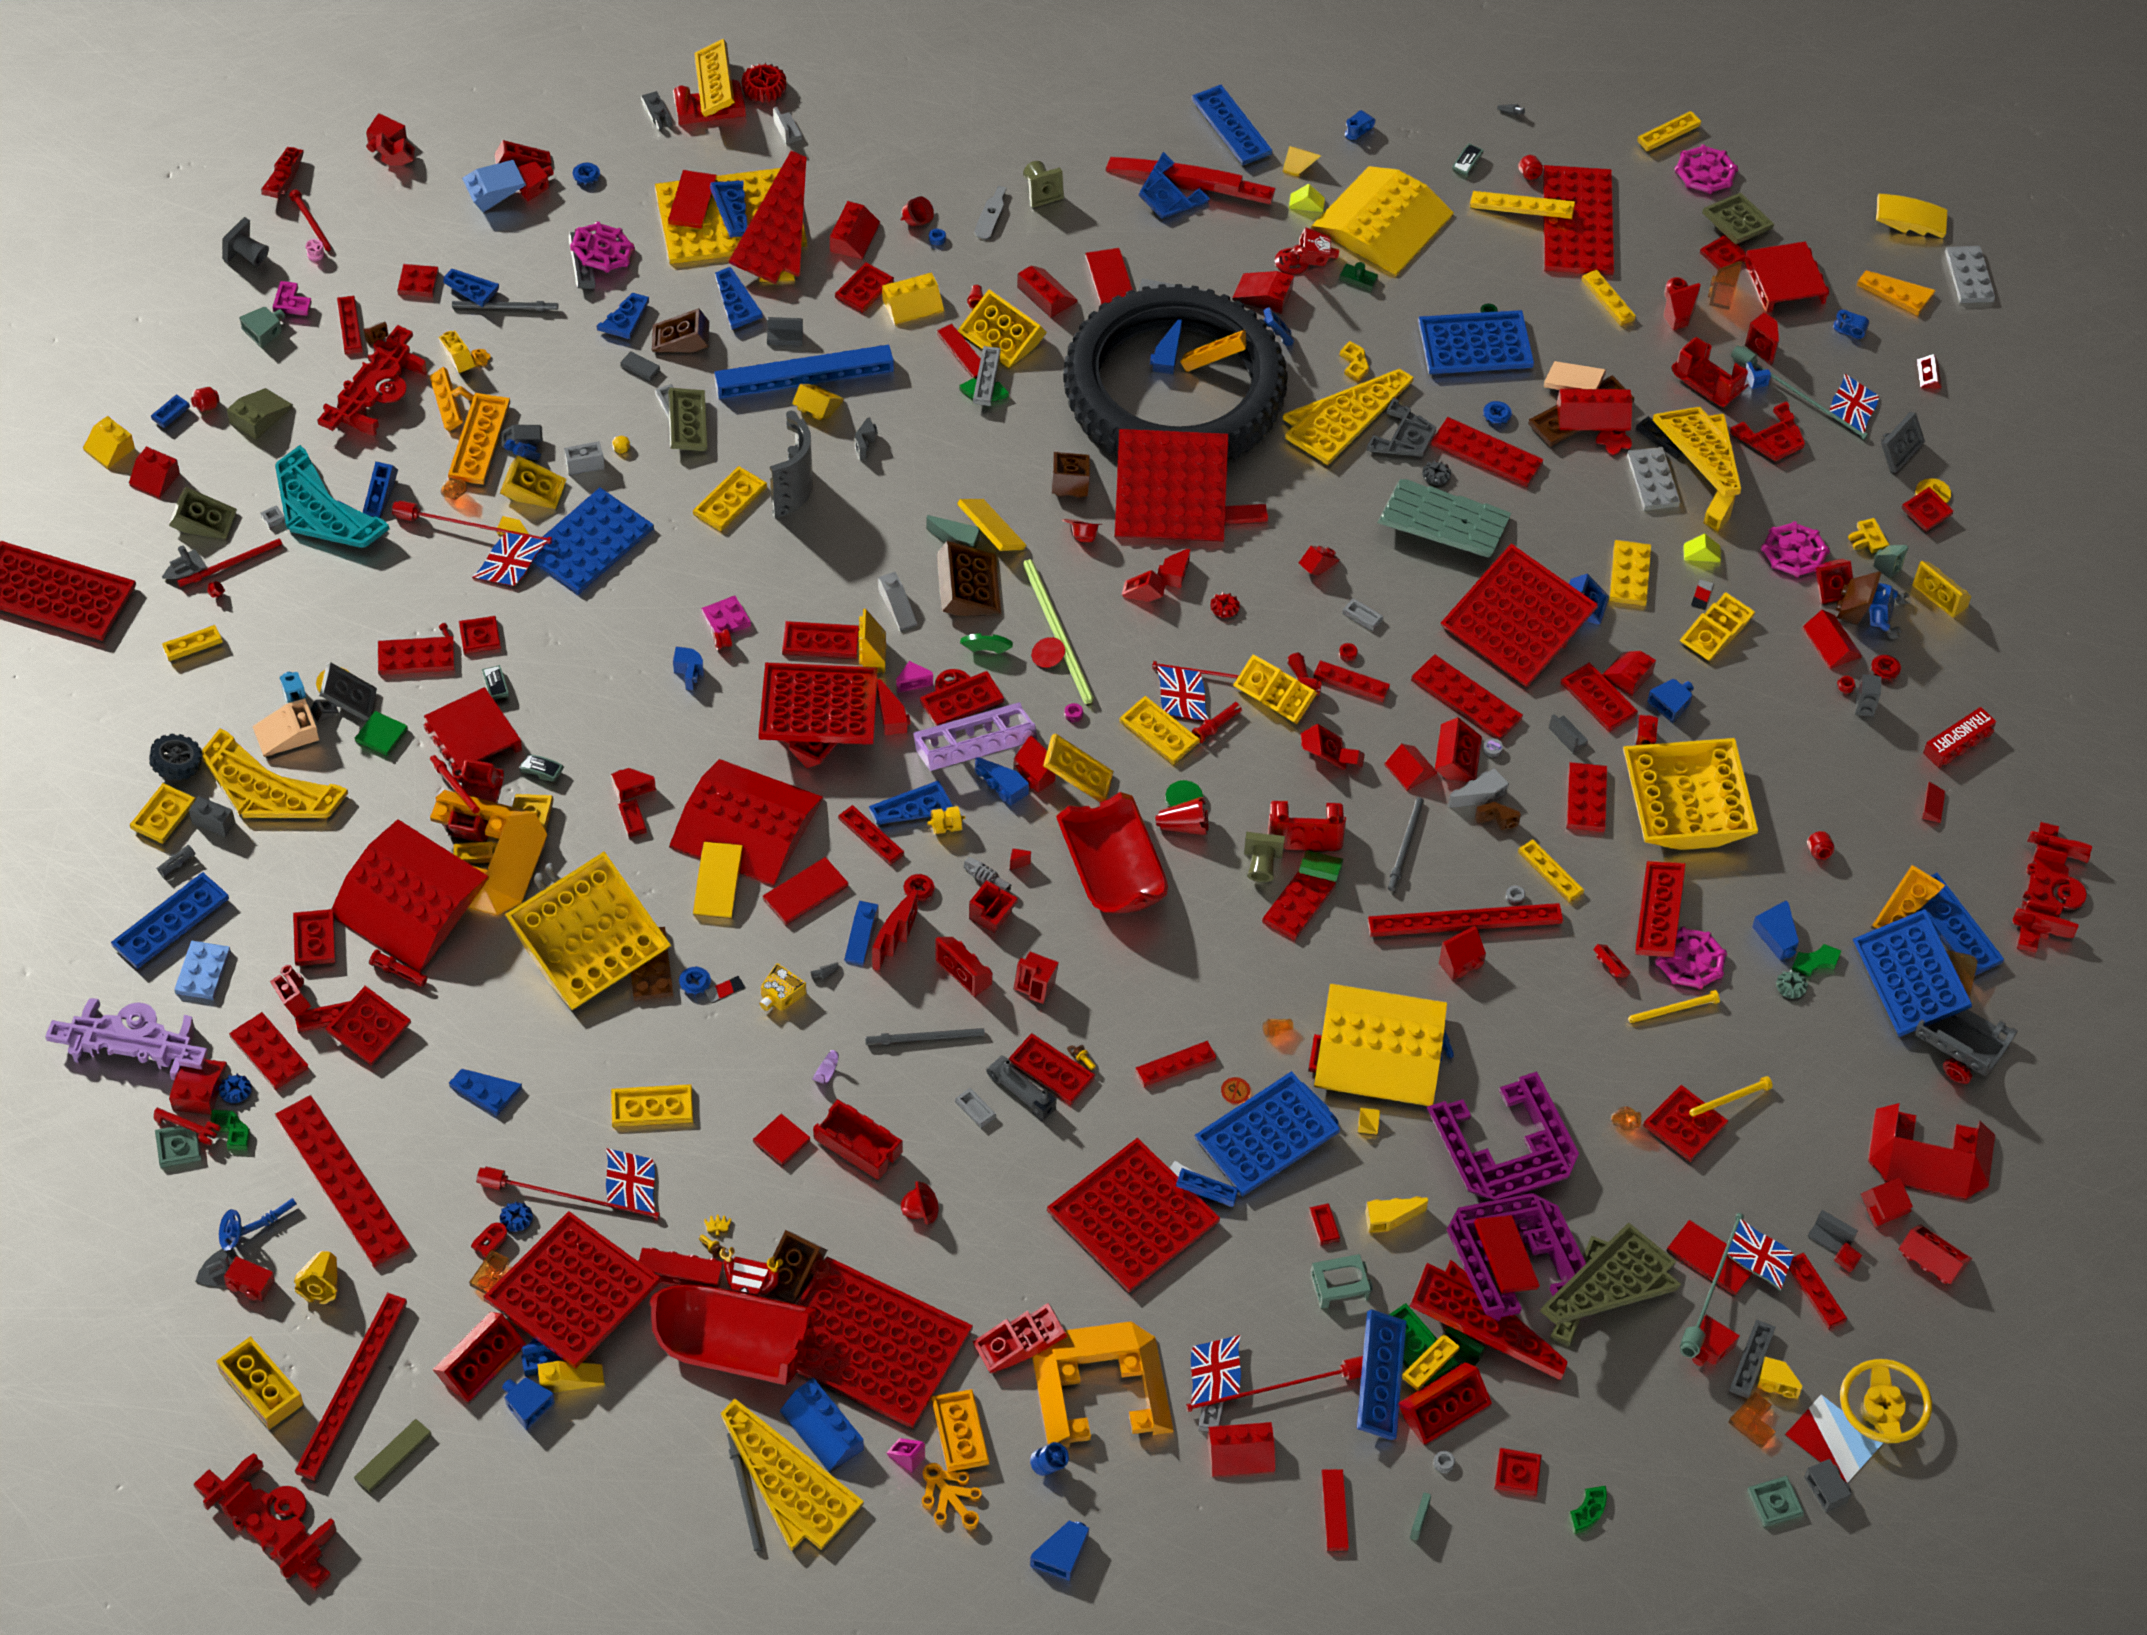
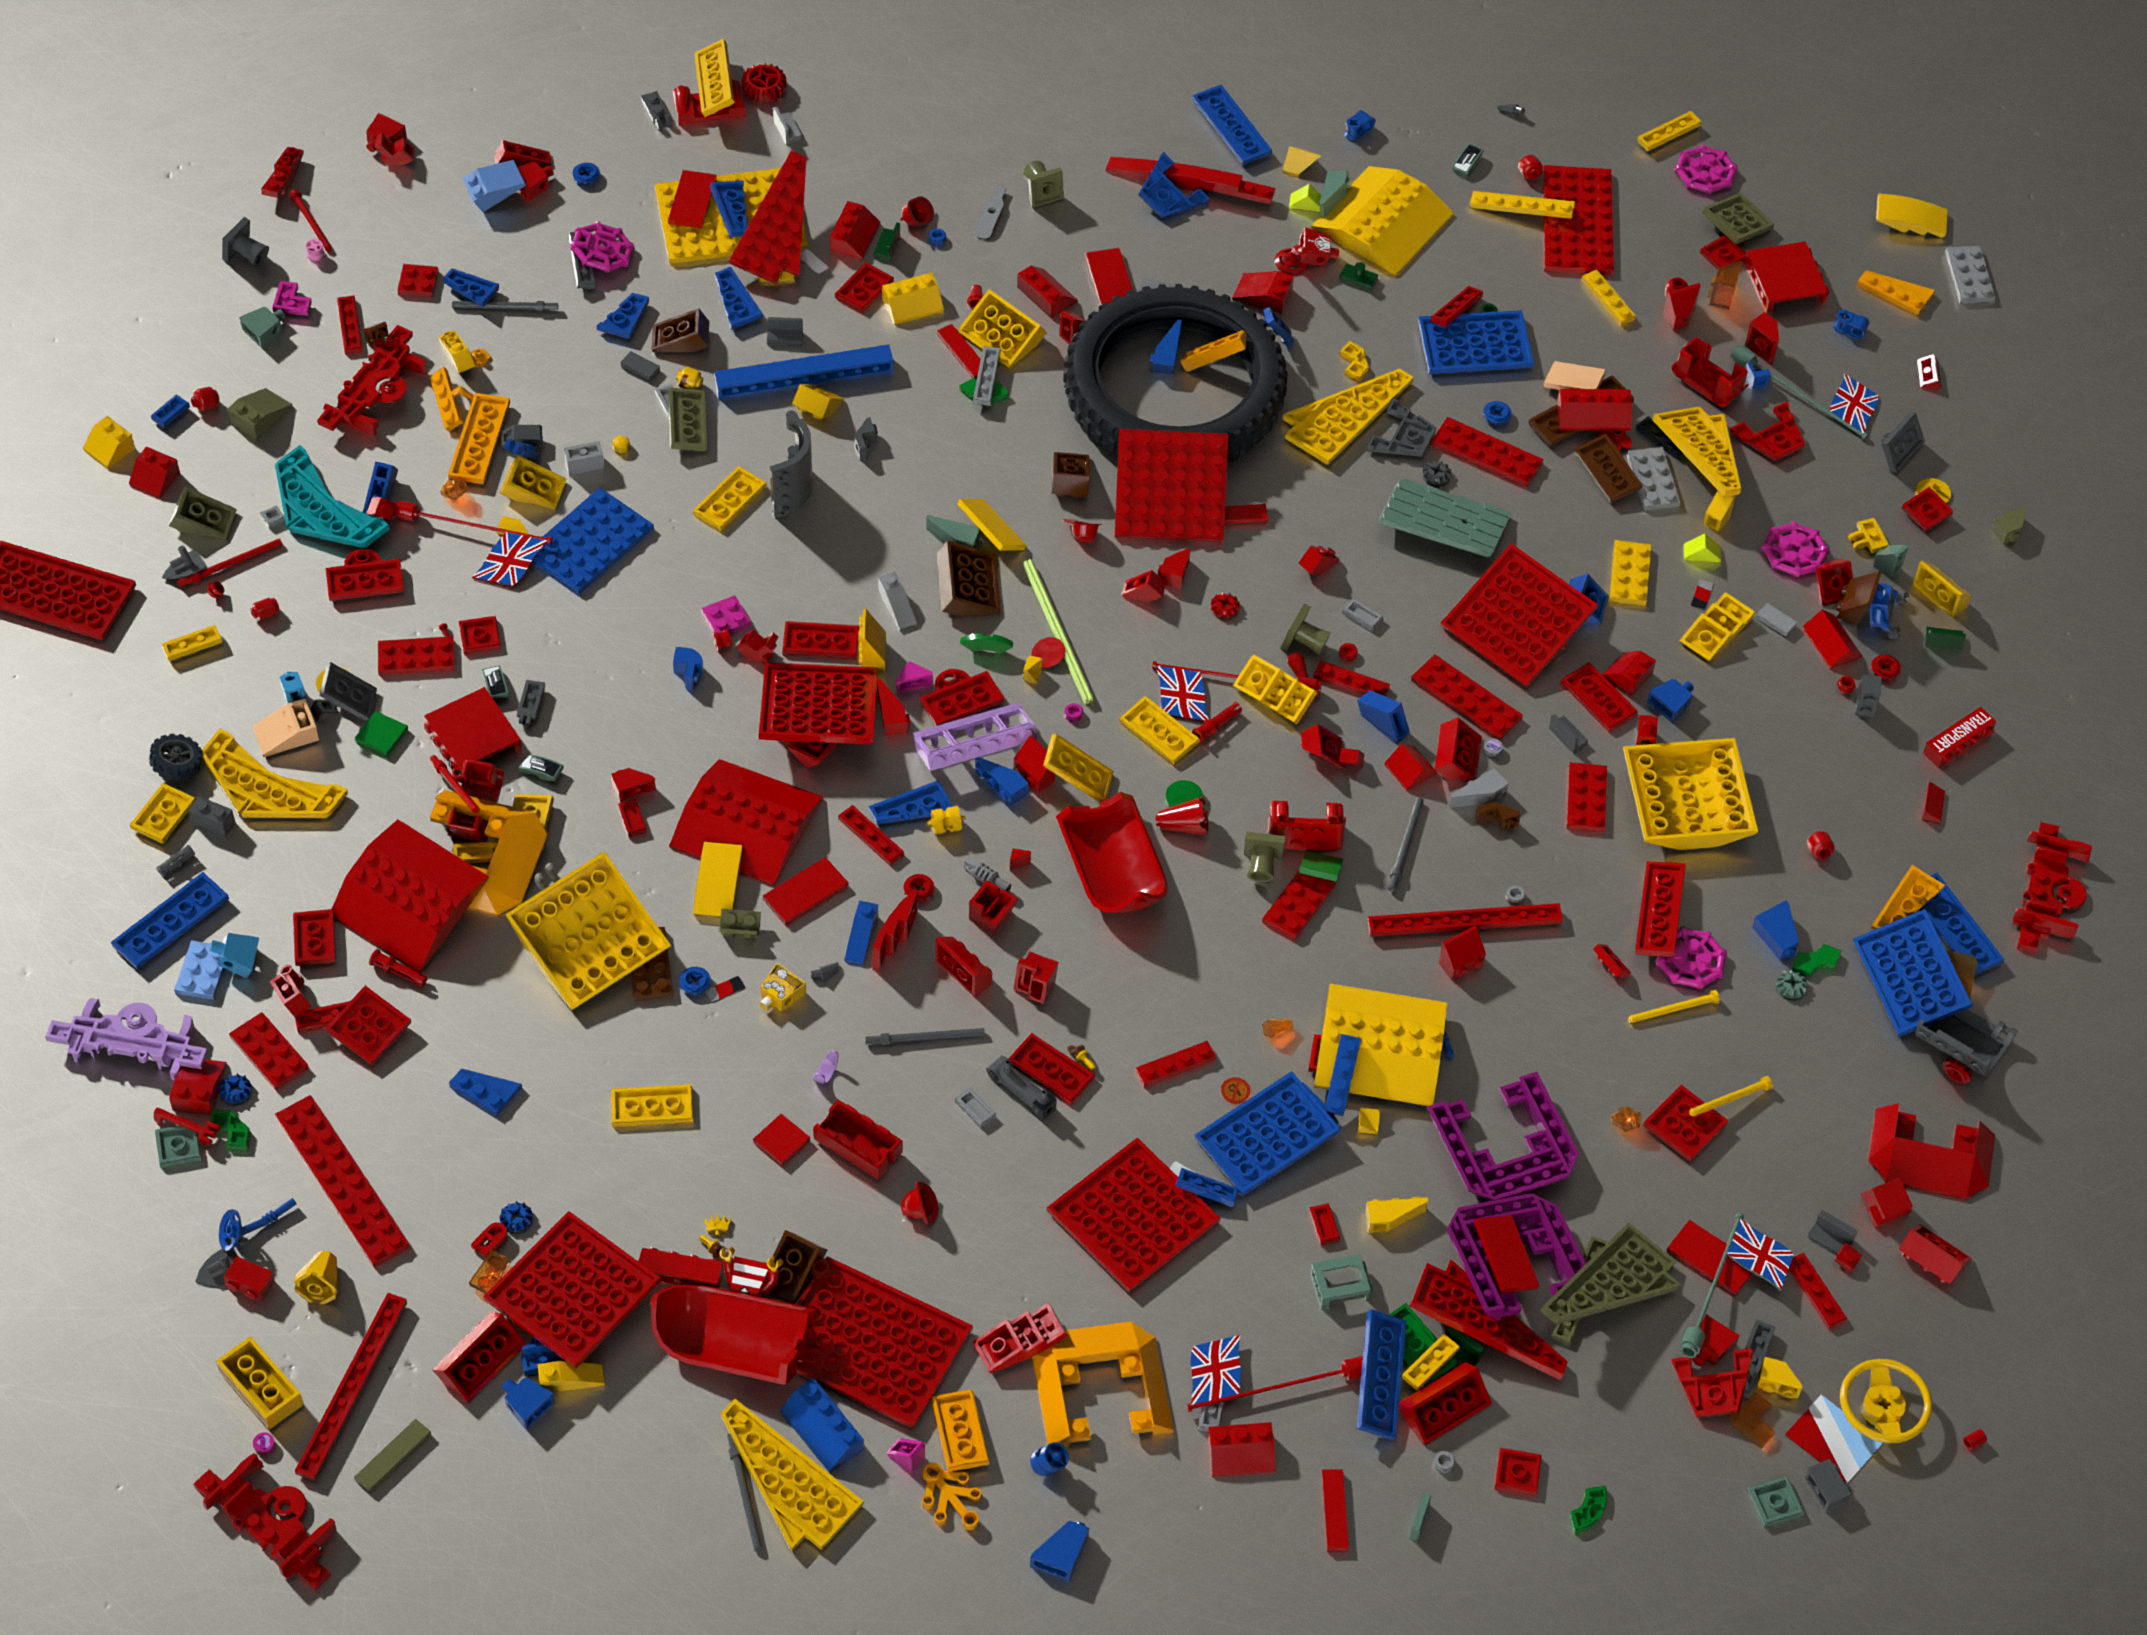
(236, 953): none -> dark azure torso
(263, 1443): none -> dark pink tile
(264, 608): none -> red brick
(364, 577): none -> red plate
(381, 508): none -> red brick
(530, 701): none -> dark grey hinge
(627, 1183): flag -> none
(689, 378): none -> yellow head
(740, 922): none -> olive bracket
(757, 647): none -> red brick
(813, 261): none -> white sticker
(887, 243): none -> dark green panel
(1032, 669): none -> yellow slope
(1069, 325): none -> red slope
(1305, 633): none -> olive plant
(1334, 190): none -> sand green slope
(1342, 1075): none -> blue plate
(1384, 714): none -> blue slope
(1456, 306): none -> red tile
(1551, 871): yellow tile -> none
(1608, 468): none -> reddish brown plate
(1715, 1392): none -> red wing
(1776, 619): none -> light grey tile
(1944, 638): none -> dark green panel
(1974, 1439): none -> red hinge
(2009, 525): none -> olive slope

